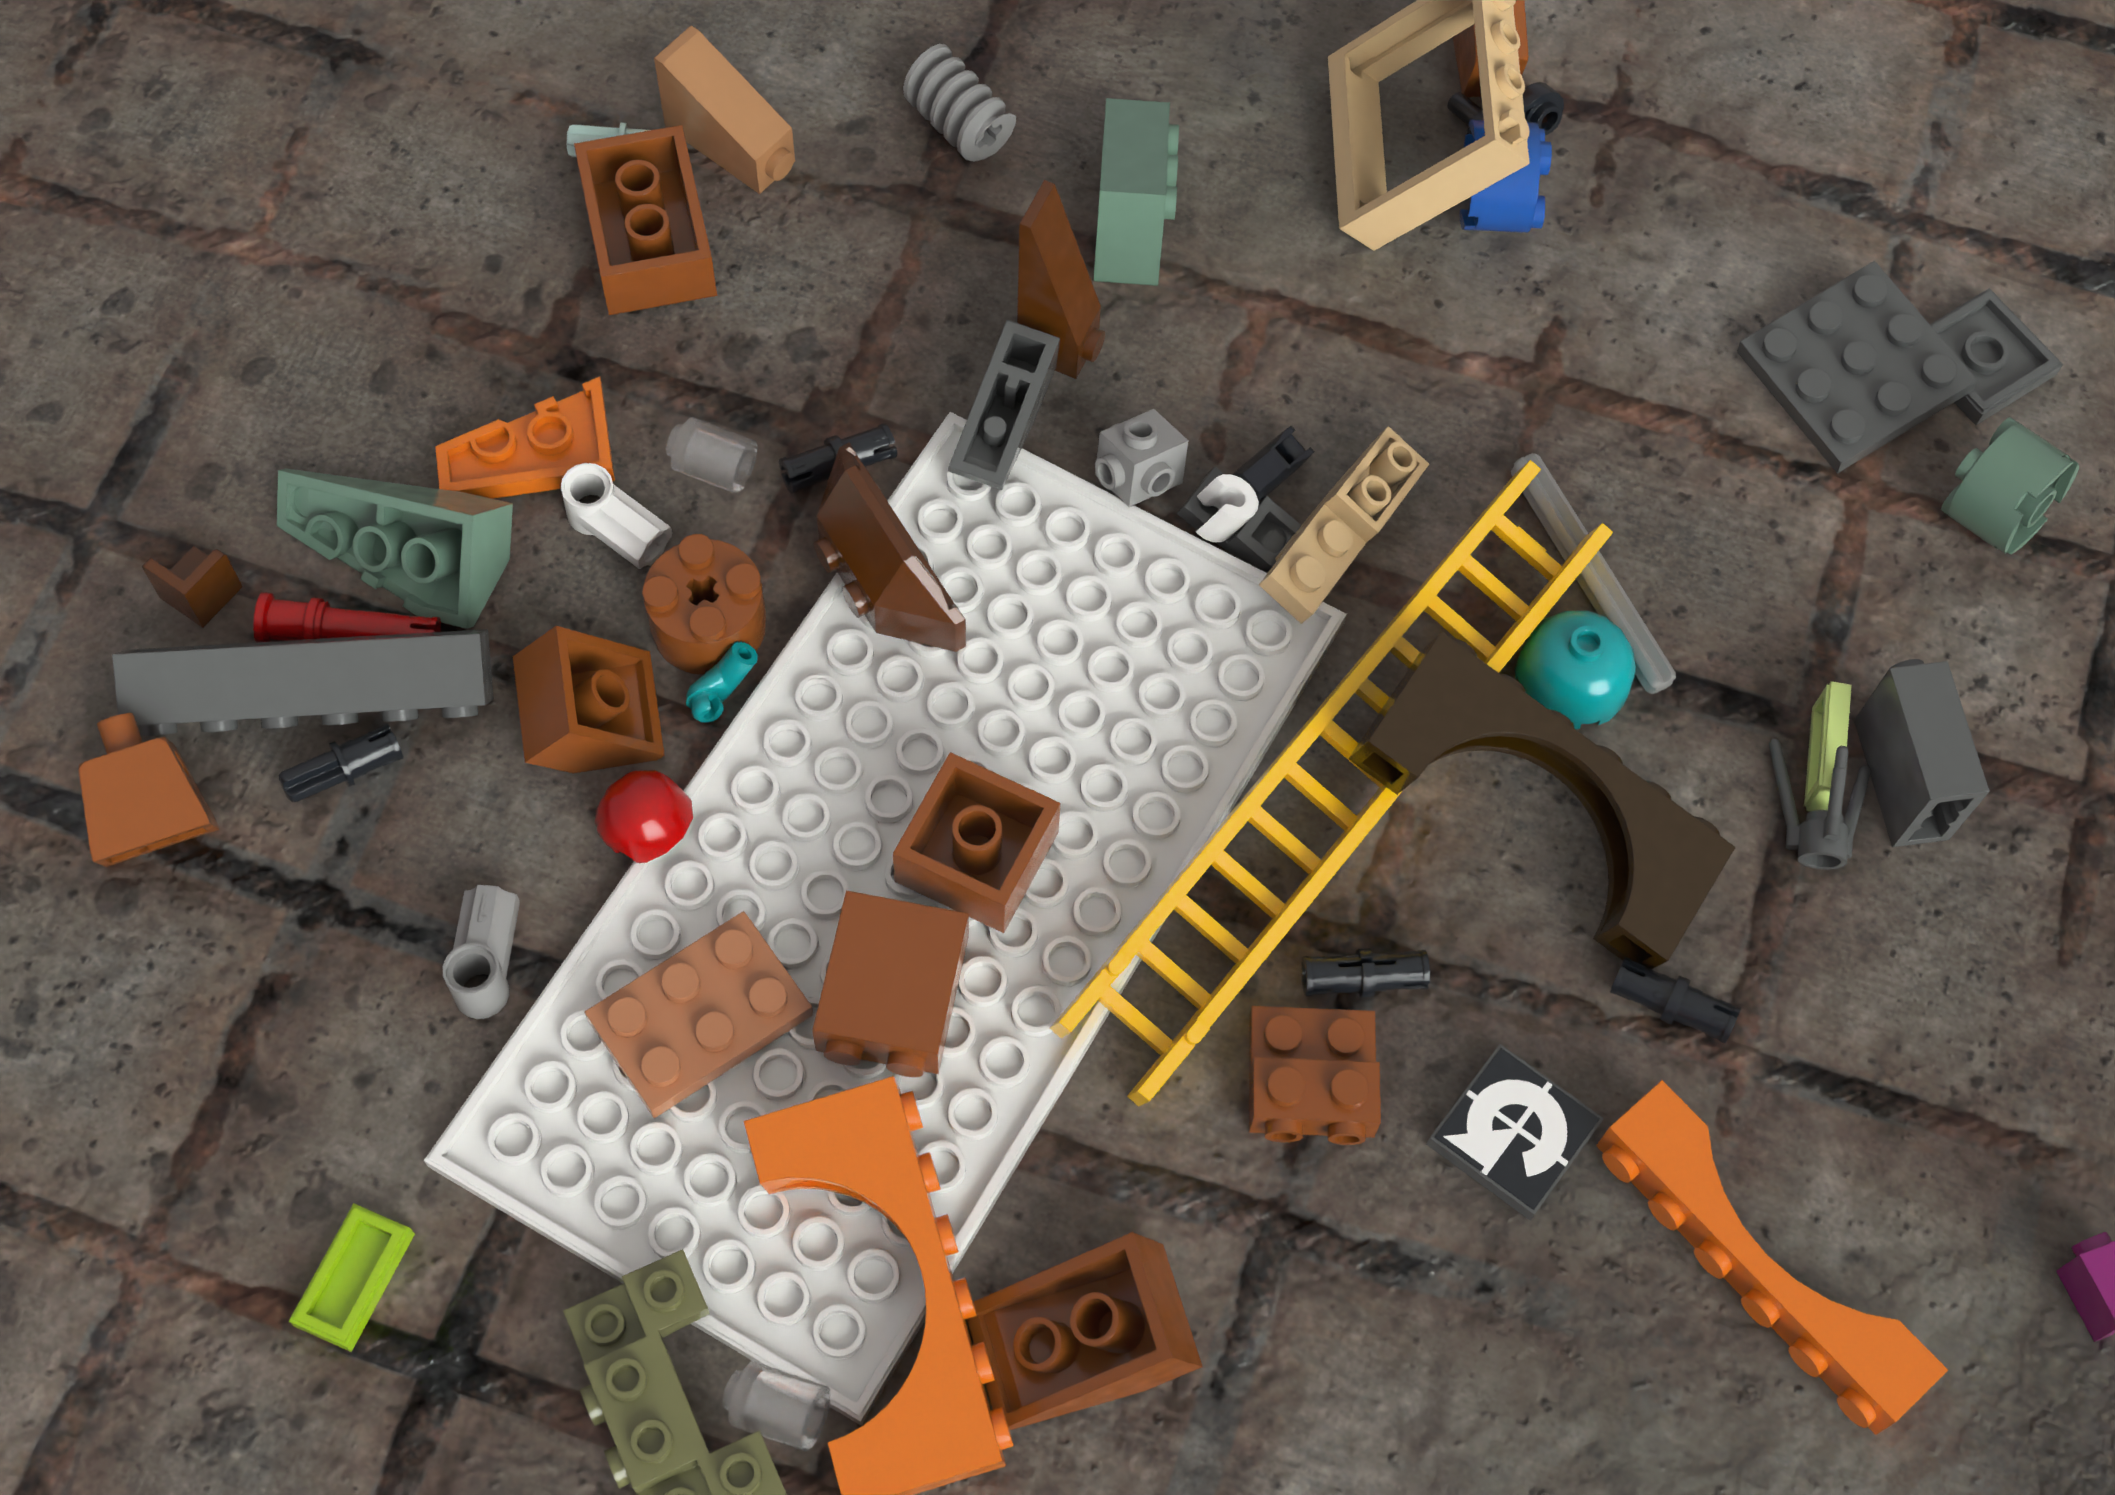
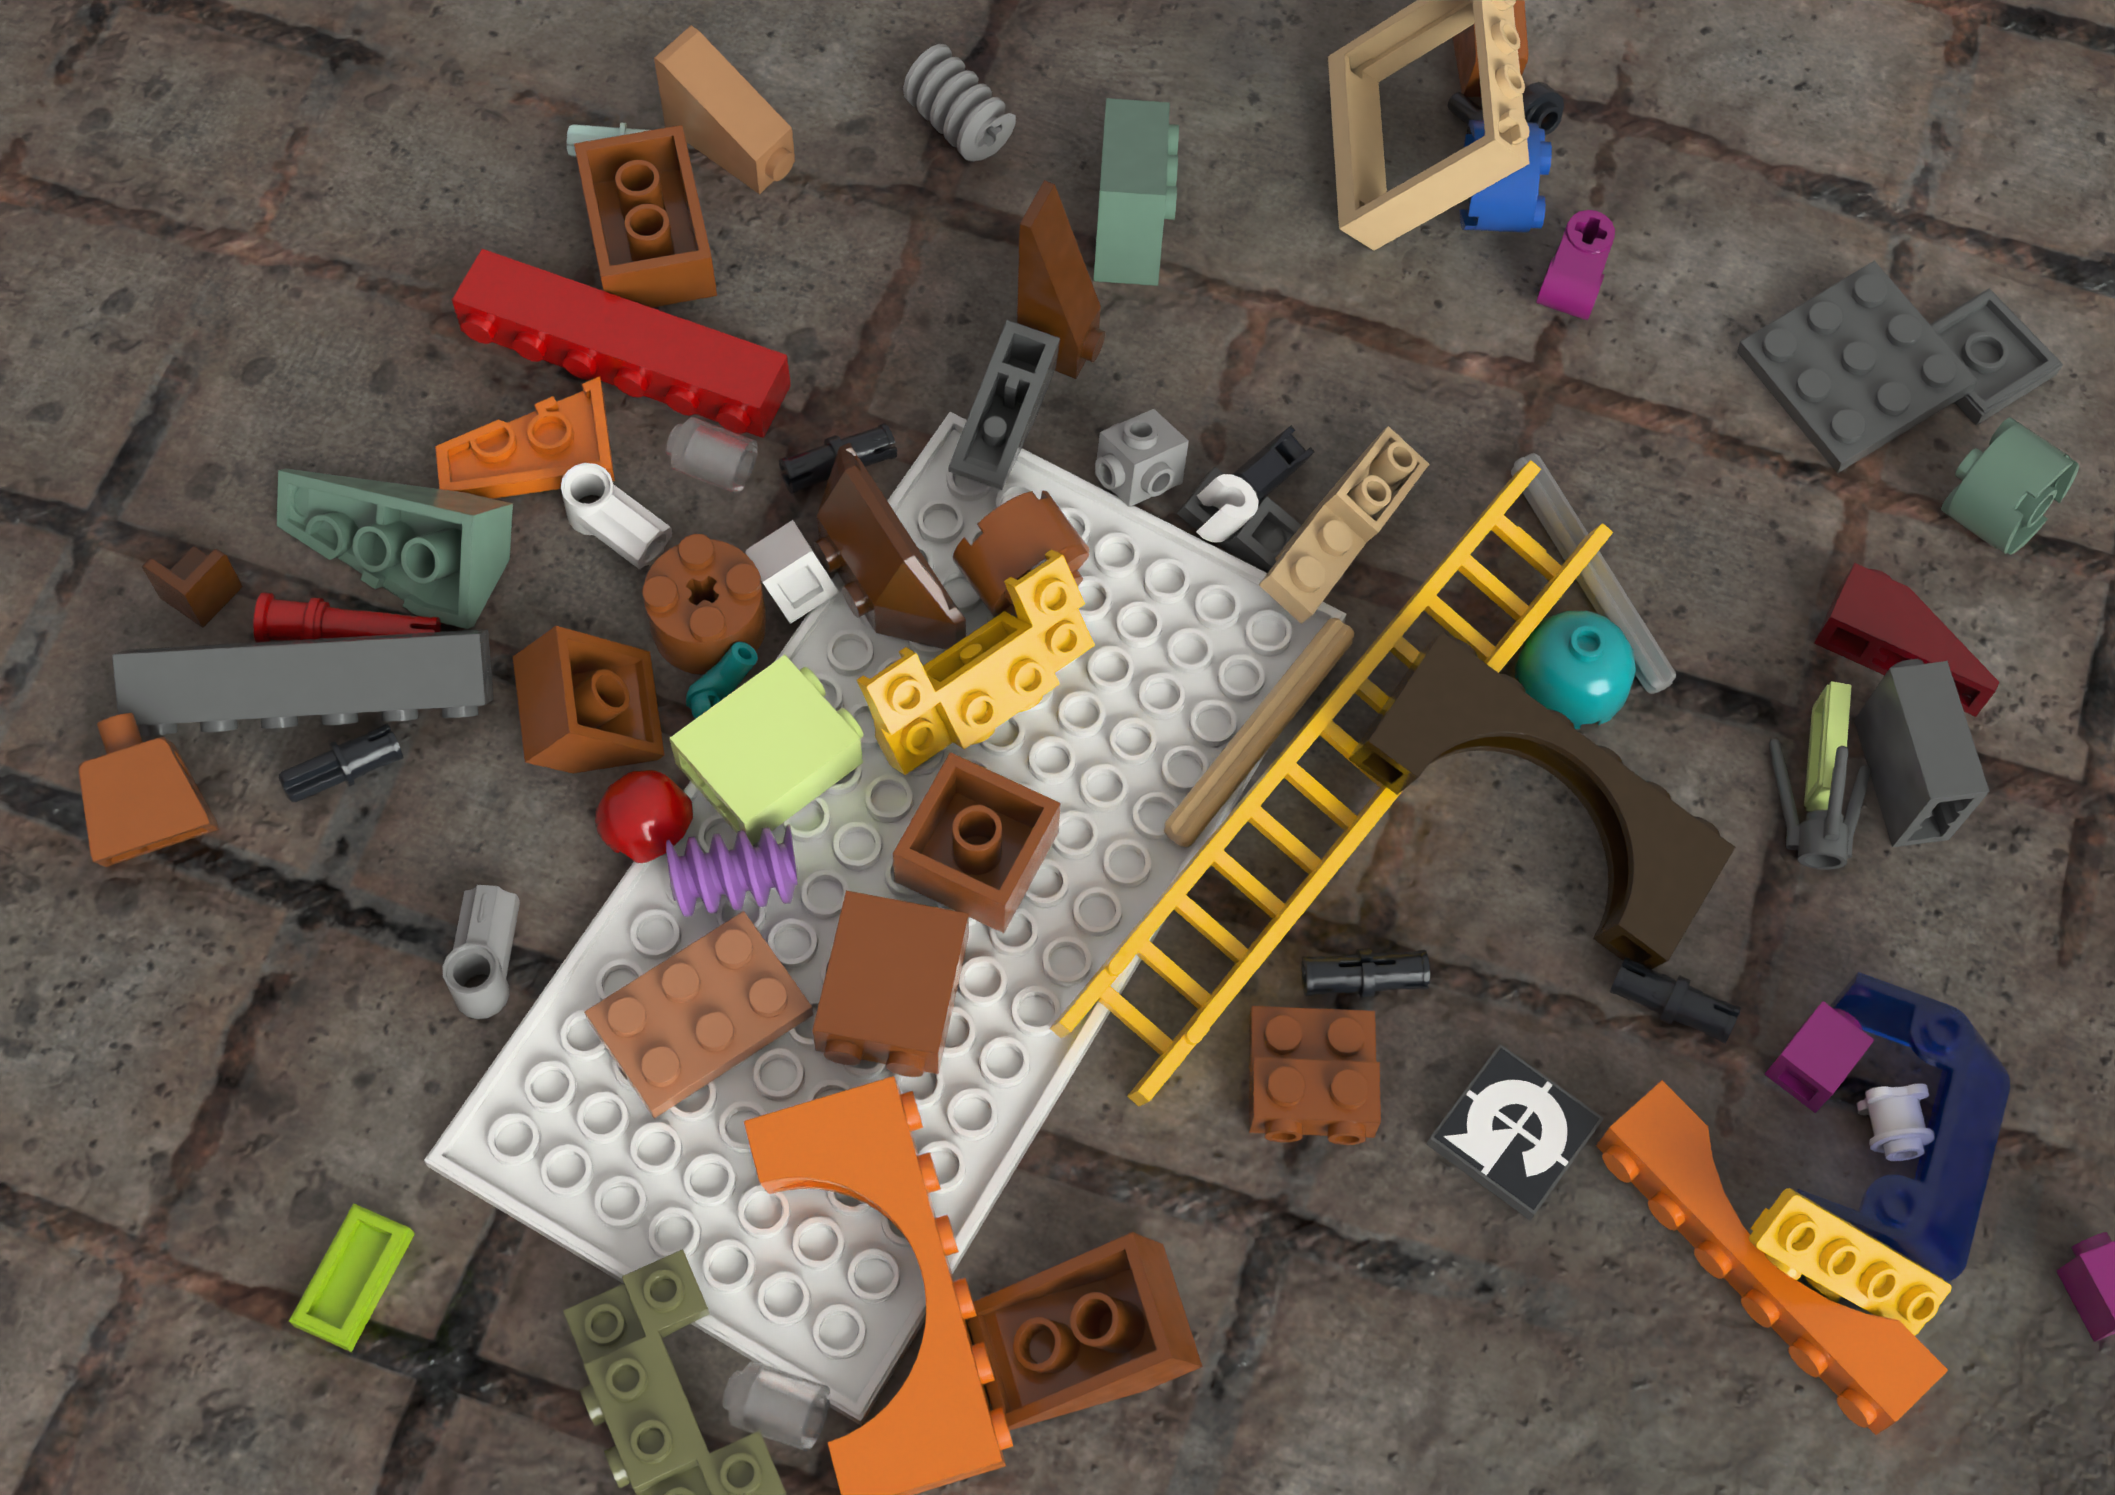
(622, 343): none -> red brick
(732, 871): none -> medium lavender piece
(768, 748): none -> yellowish green brick
(791, 571): none -> white panel
(983, 676): none -> yellow bracket
(1015, 544): none -> dark orange brick
(1258, 733): none -> tan axle
(1578, 265): none -> magenta piece
(1820, 1056): none -> magenta brick
(1846, 1261): none -> yellow bracket
(1887, 623): none -> dark red slope
(1897, 1121): none -> white brick
(1939, 1209): none -> clear blue windscreen

